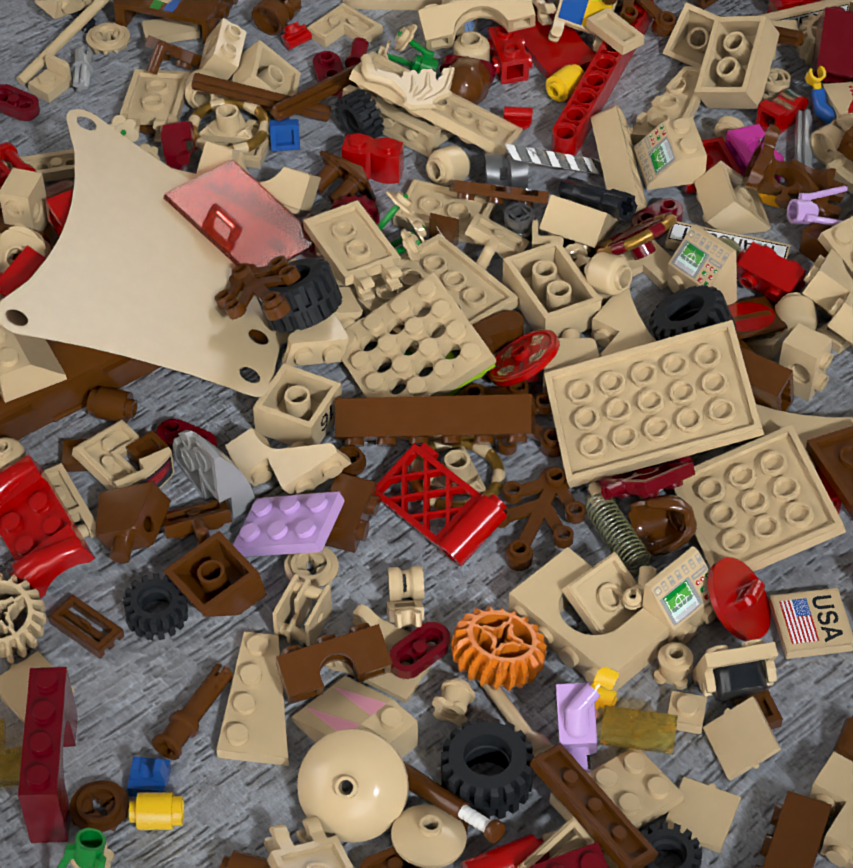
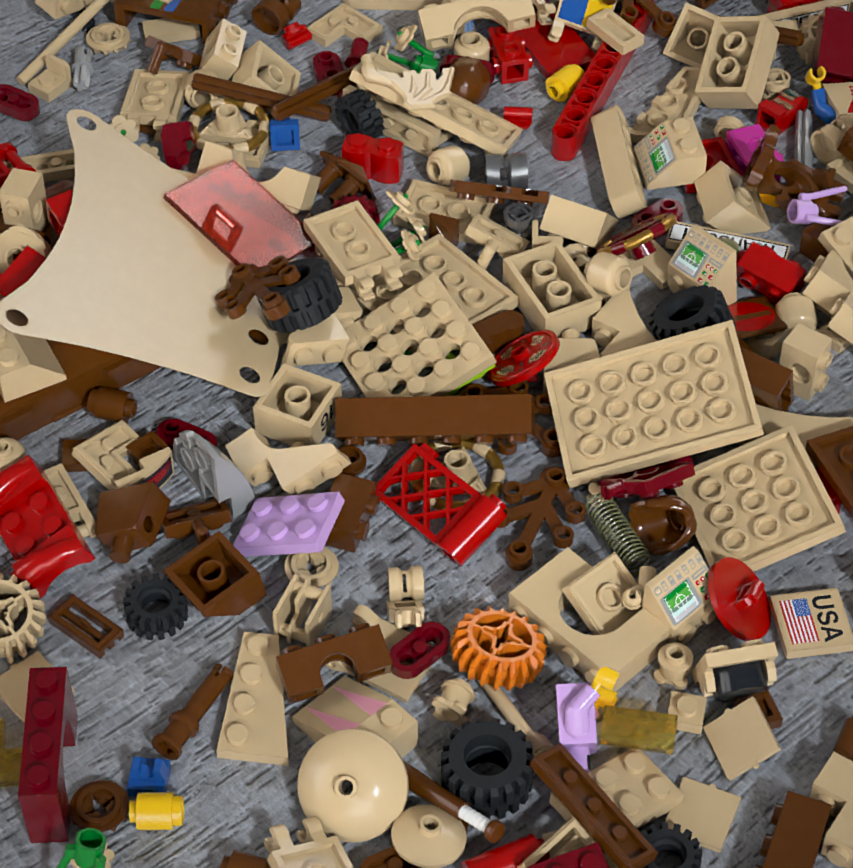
(554, 159): sticker -> none
(612, 201): black axle -> none

